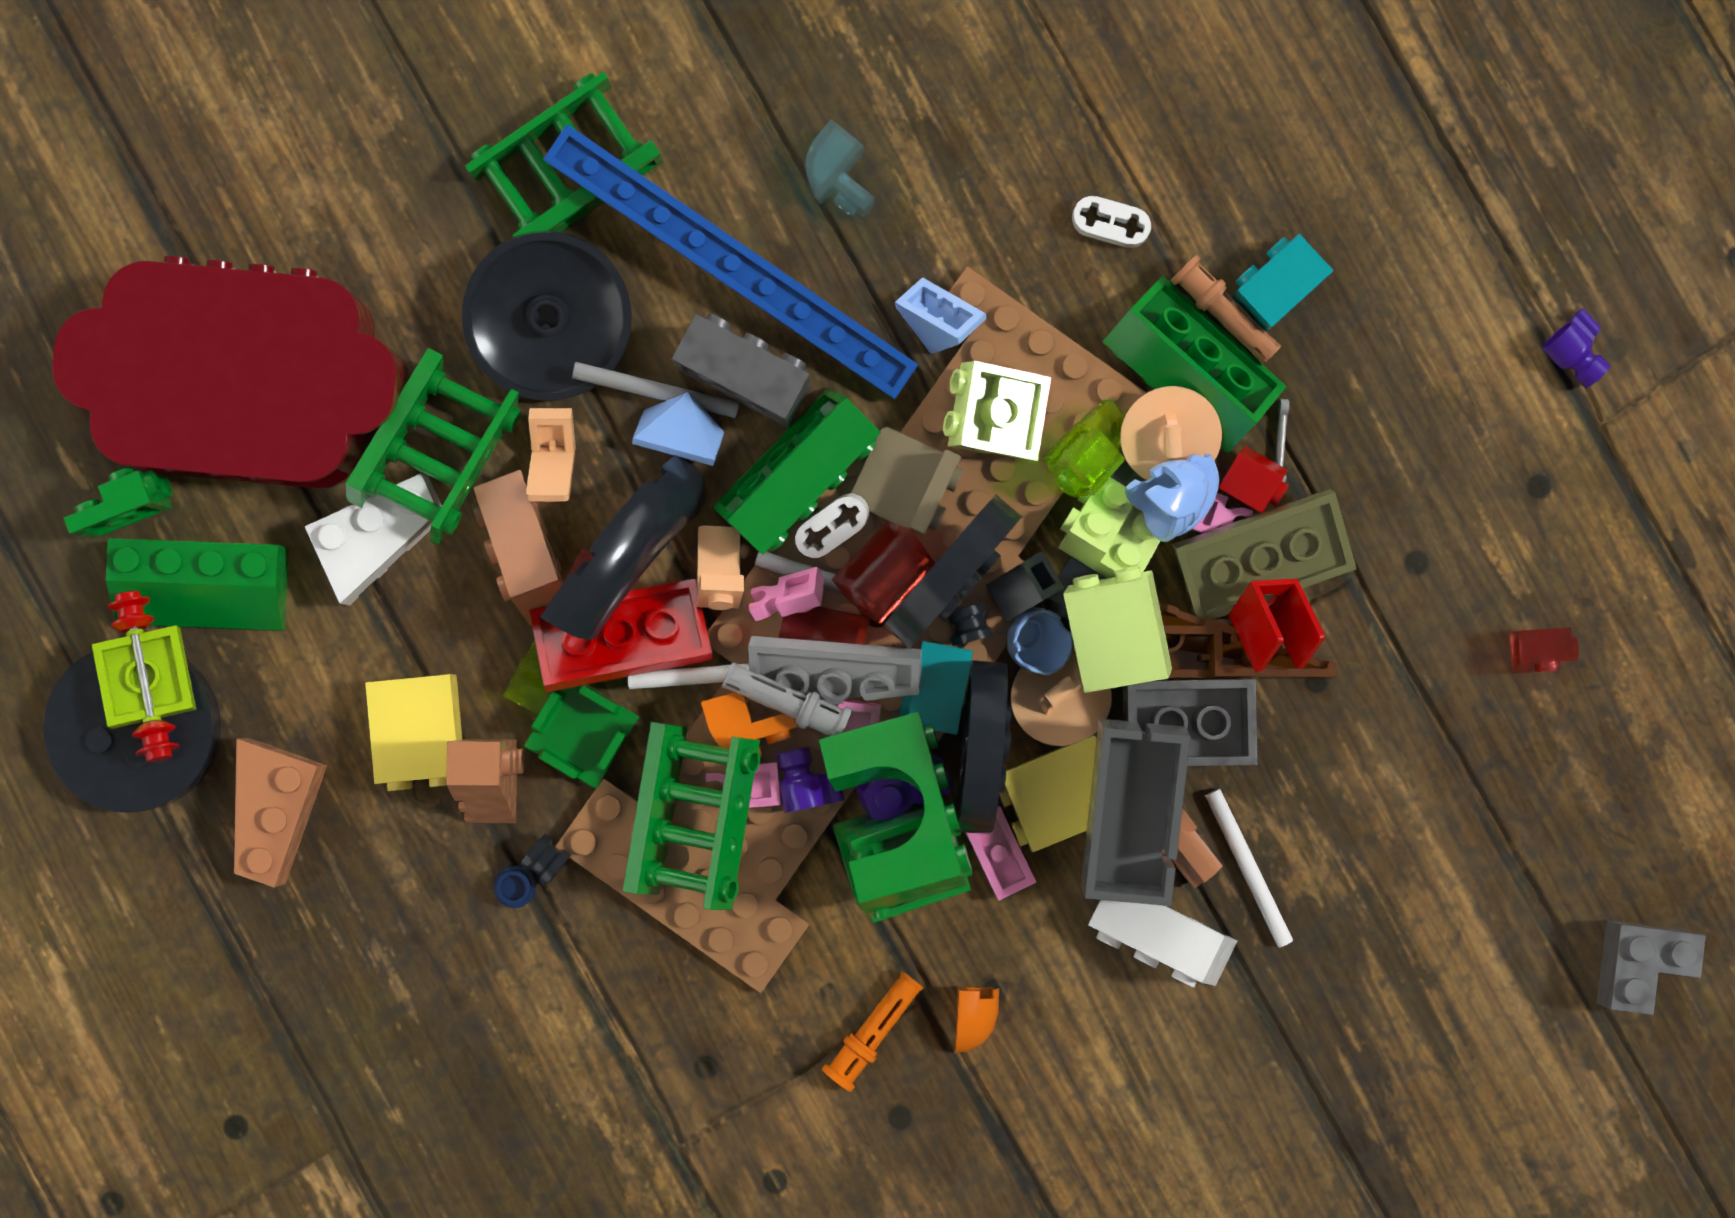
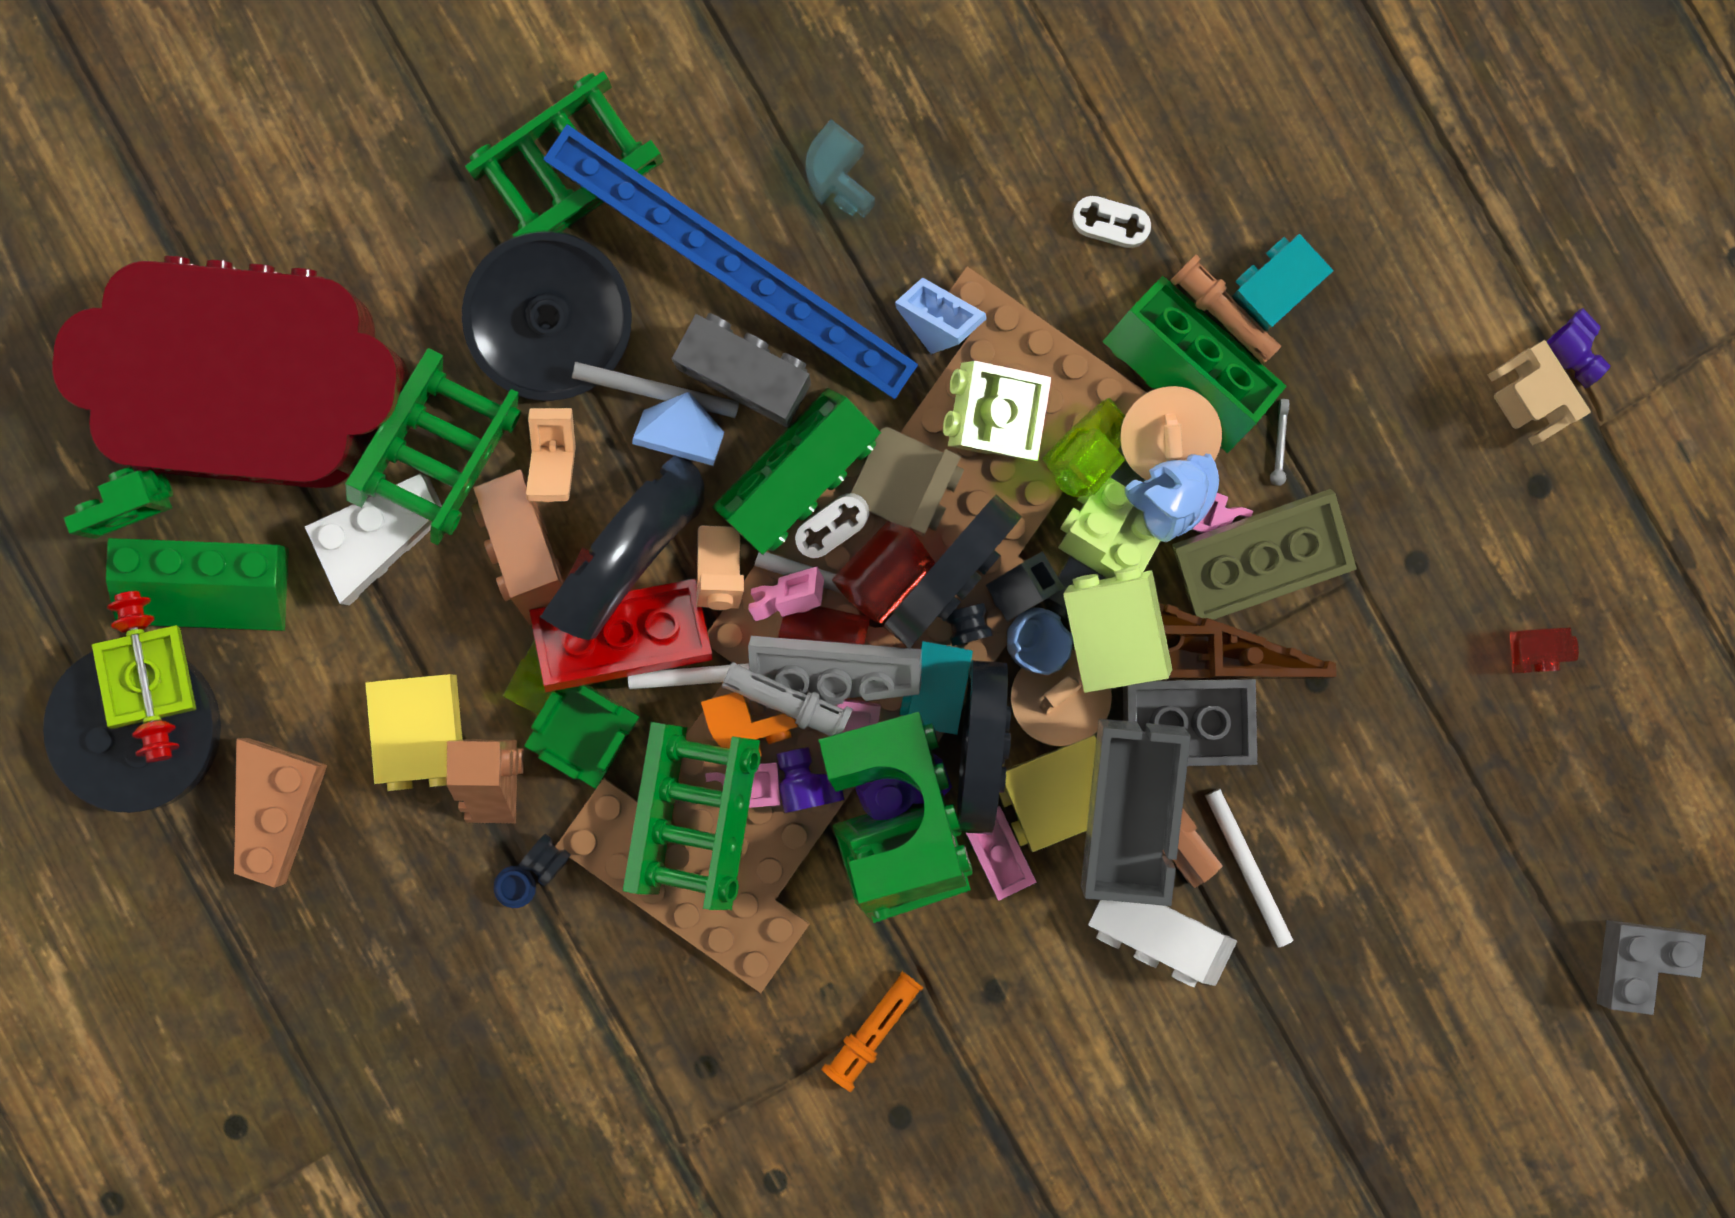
(975, 1016): orange brick -> none
(1255, 480): red brick -> none
(1282, 619): red piece -> none
(1539, 392): none -> tan panel

